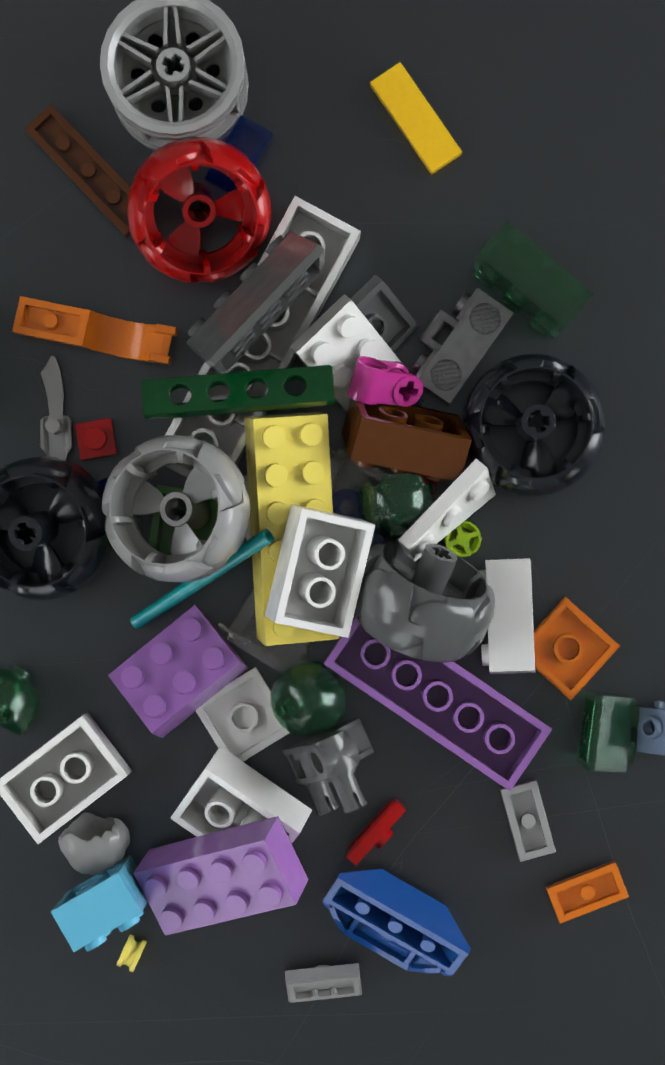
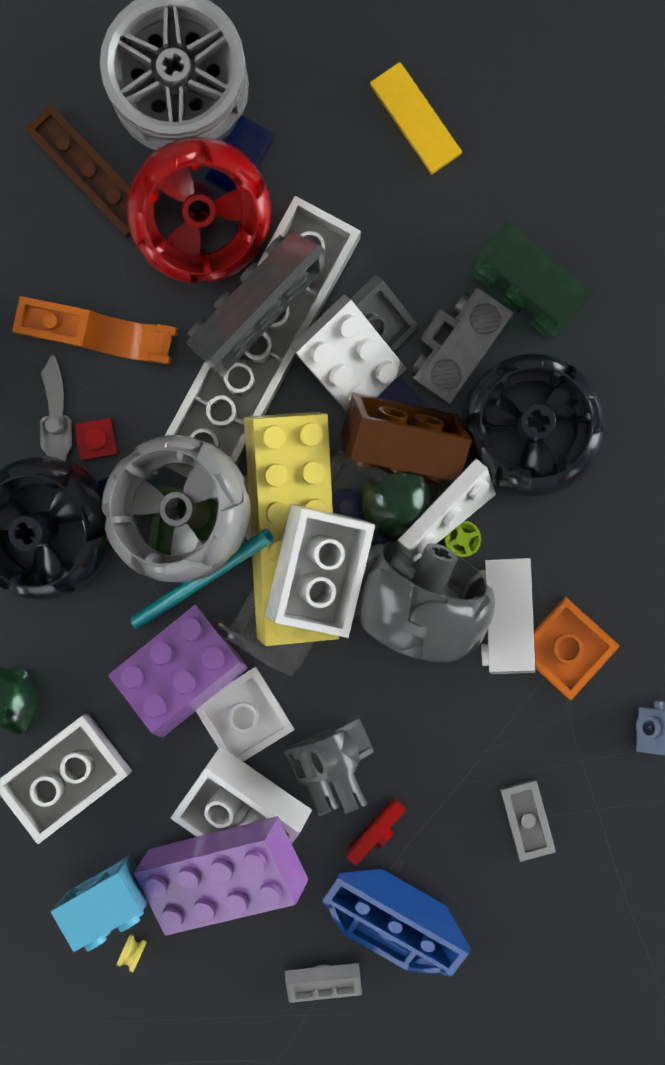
(94, 843): light grey hair -> none
(157, 392): dark green piece -> none
(307, 699): clear green cylinder -> none
(384, 383): dark pink piece -> none
(443, 704): medium lavender brick -> none
(587, 891): orange plate -> none
(607, 732): clear green slope -> none

